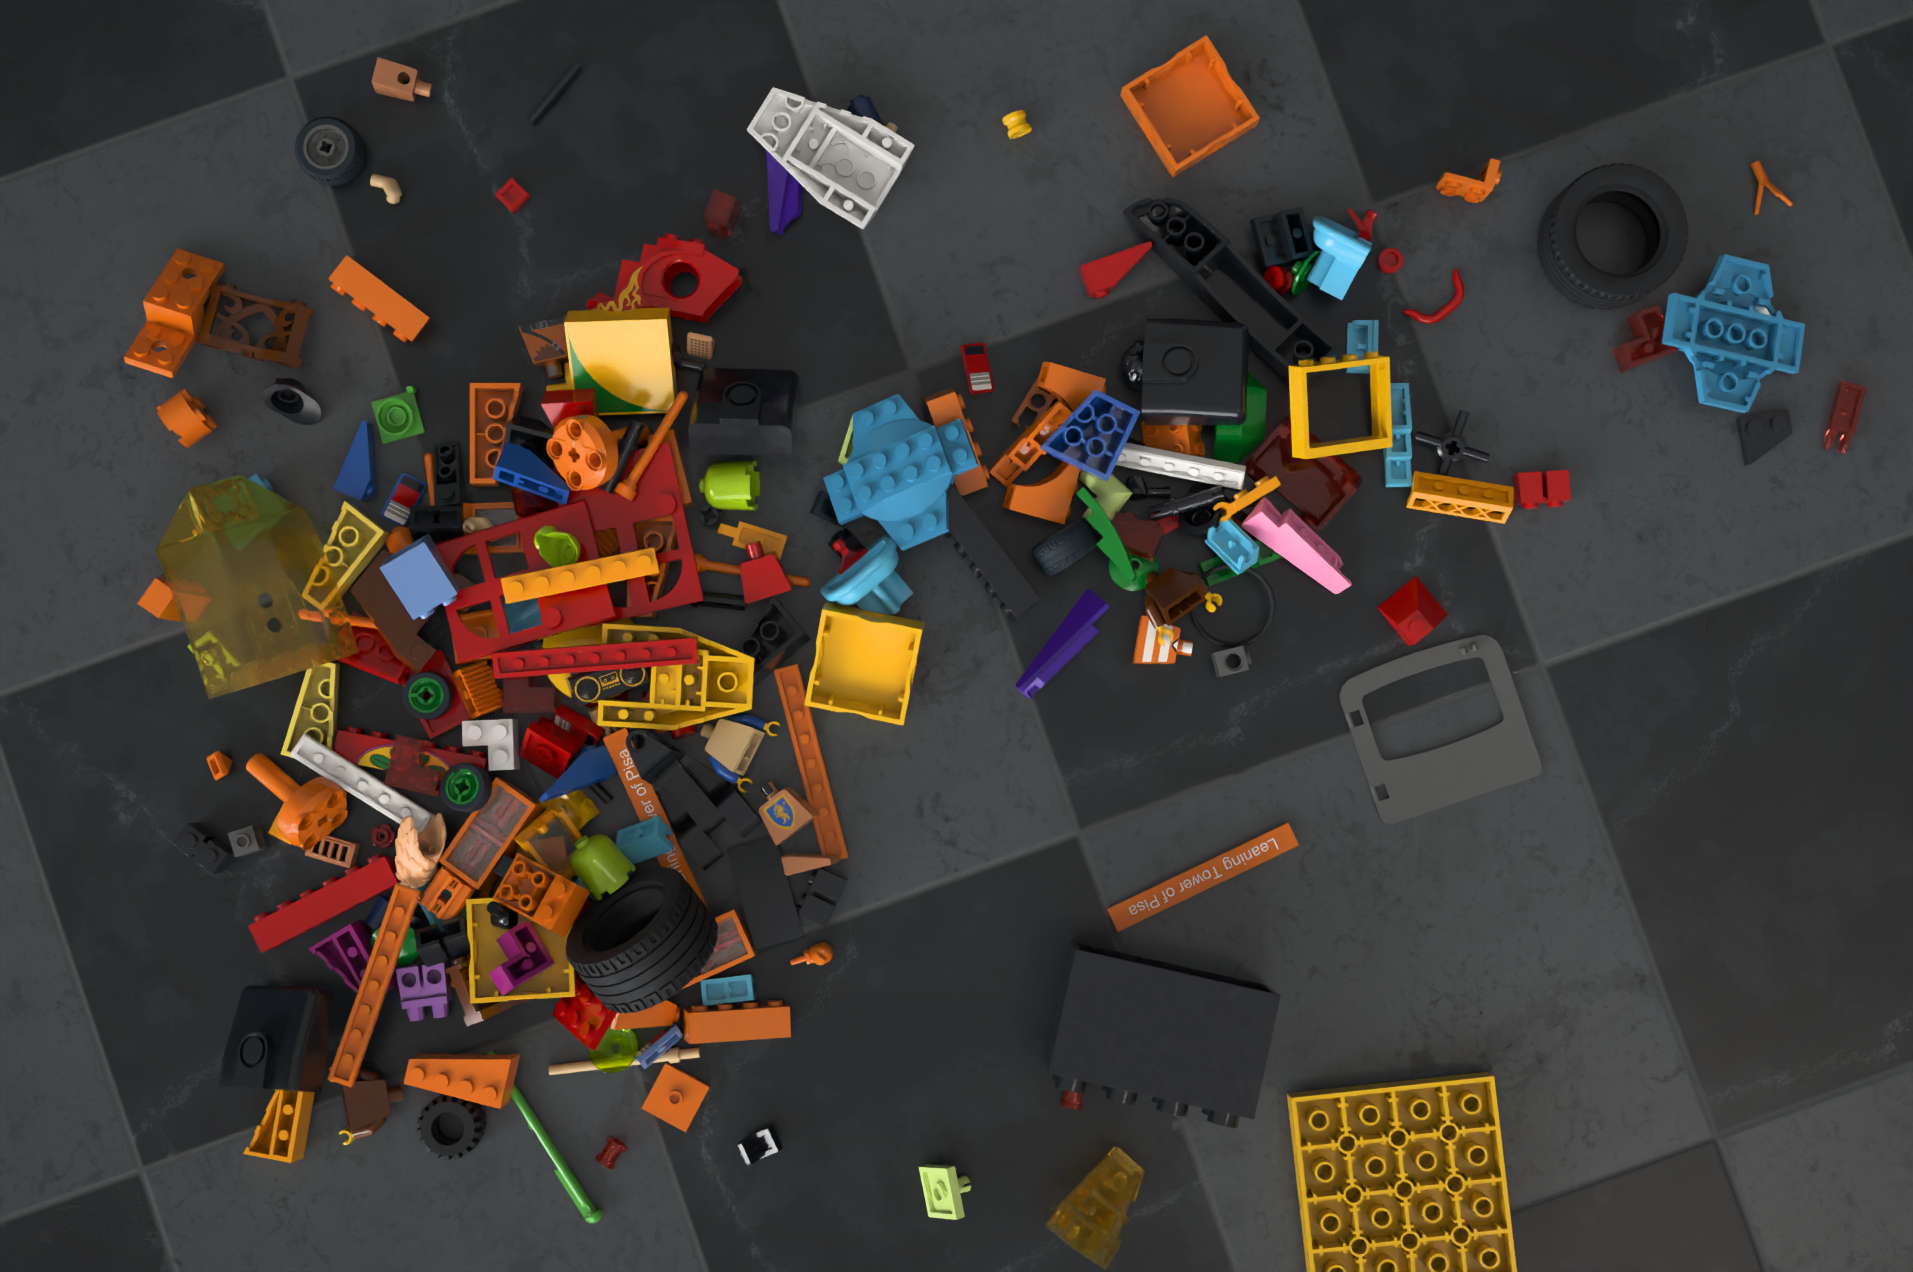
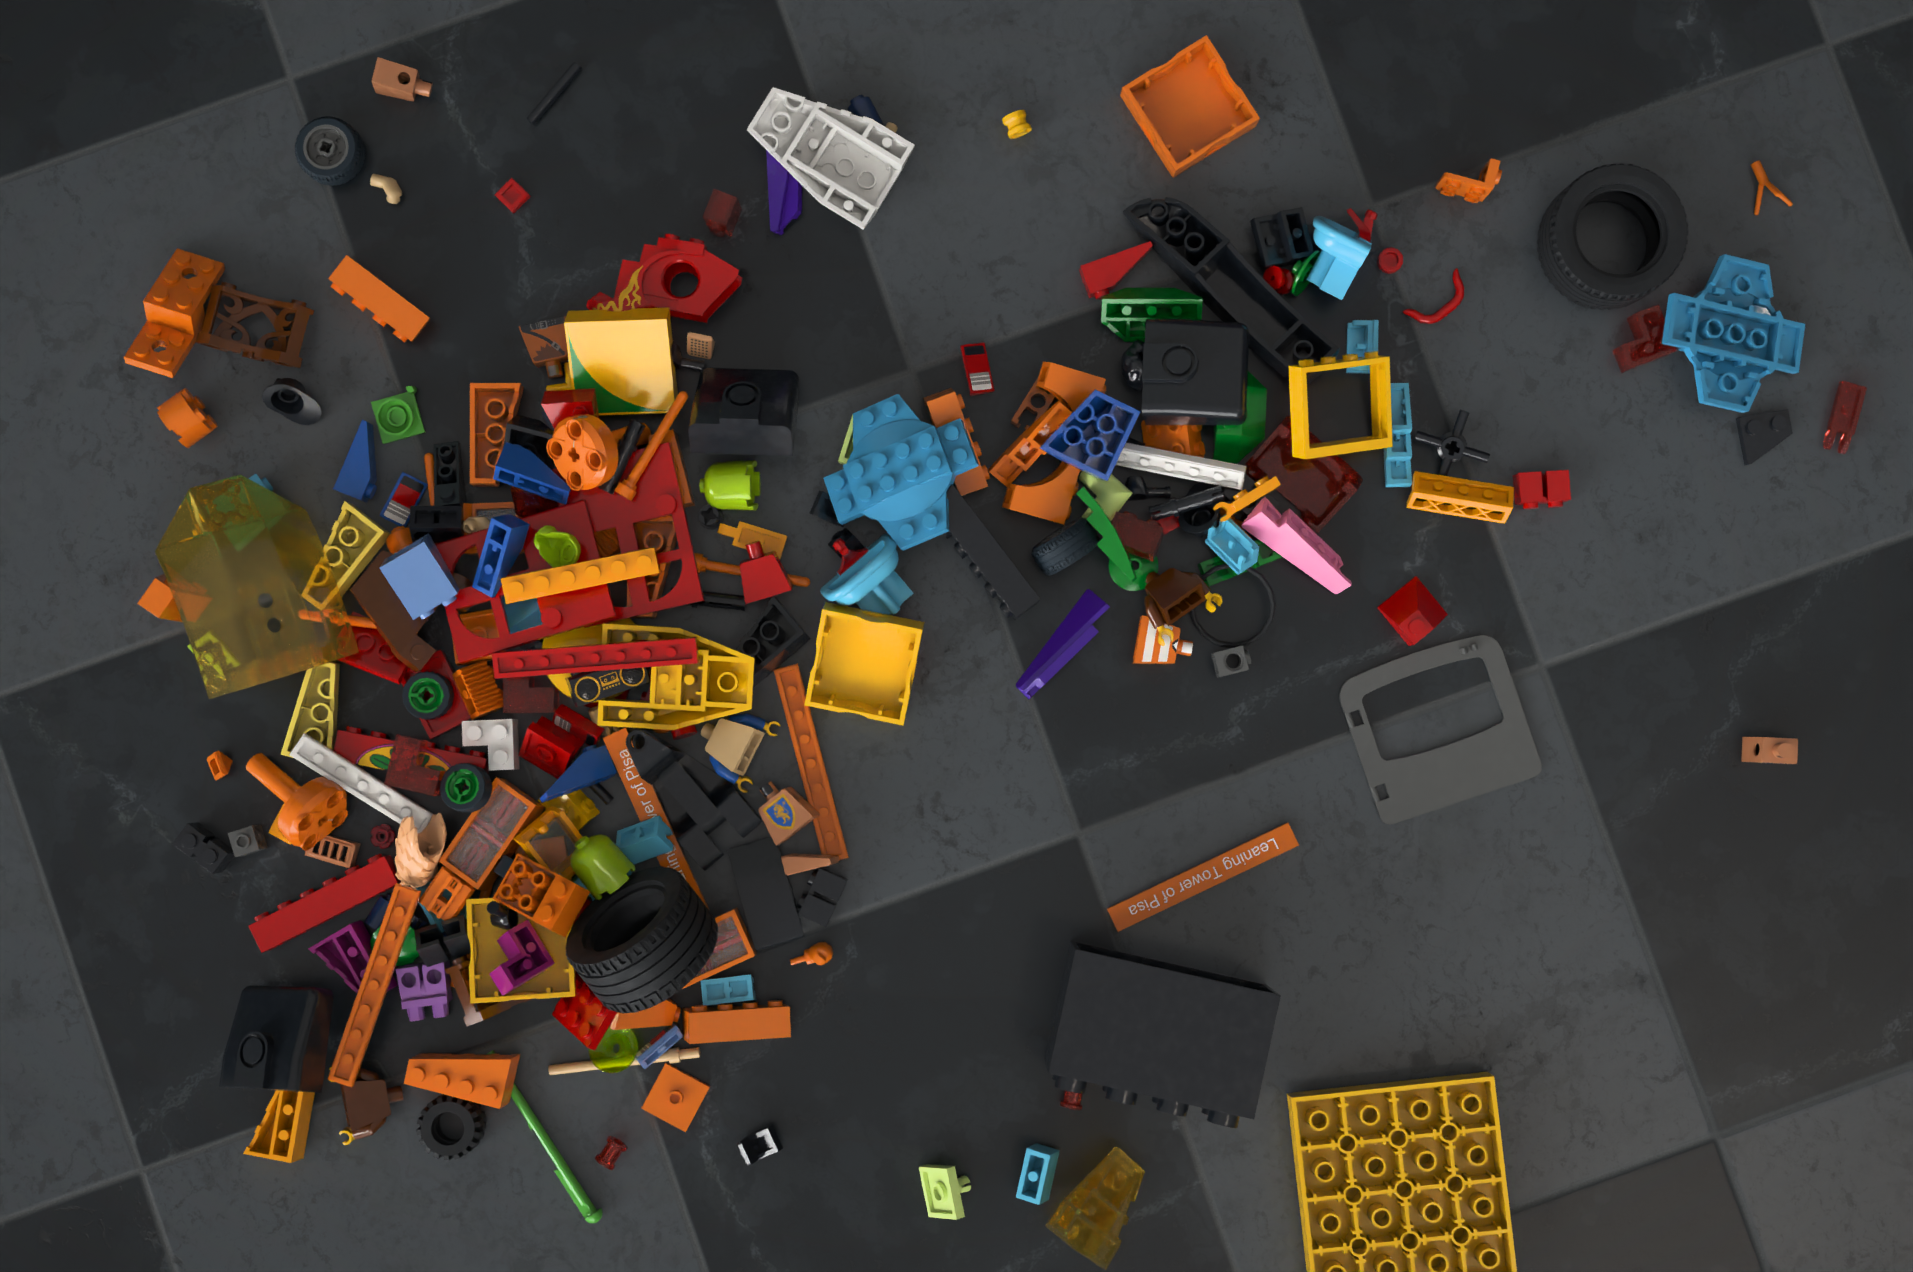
(500, 550): none -> blue slope
(1037, 1174): none -> medium azure brick
(1128, 309): none -> green wedge
(1771, 750): none -> nougat torso

